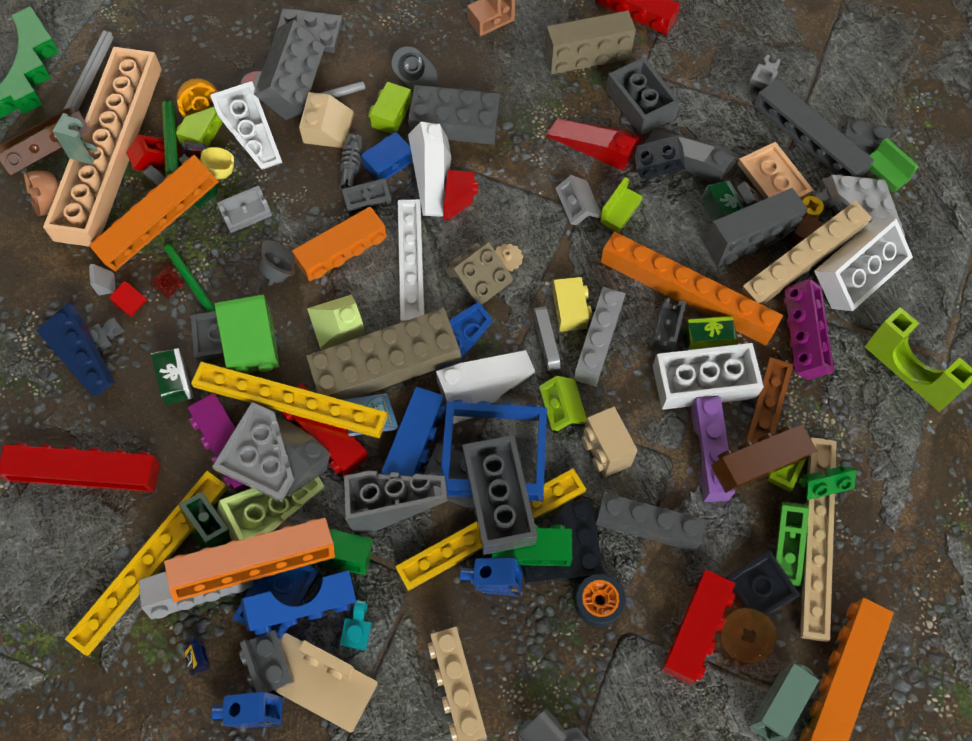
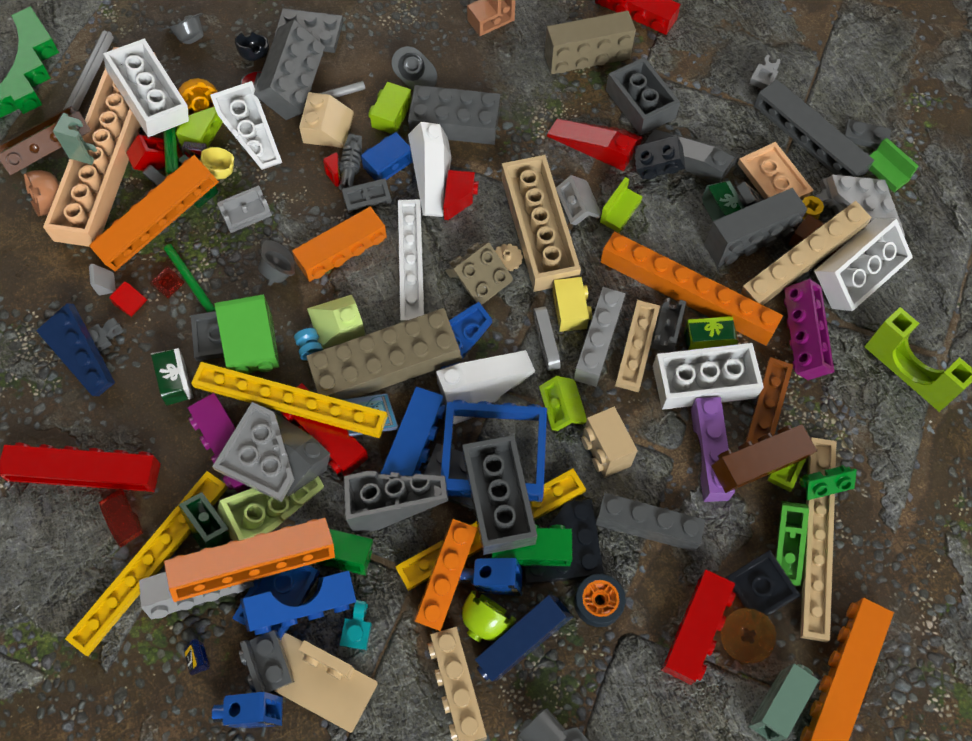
(120, 518): none -> clear red slope
(146, 87): none -> white brick
(188, 30): none -> dark grey piece
(252, 47): none -> black hair
(308, 342): none -> dark azure wheel
(332, 169): none -> red slope
(445, 574): none -> orange brick
(485, 618): none -> lime cylinder
(523, 638): none -> dark blue slope
(539, 222): none -> tan brick
(637, 346): none -> tan plate

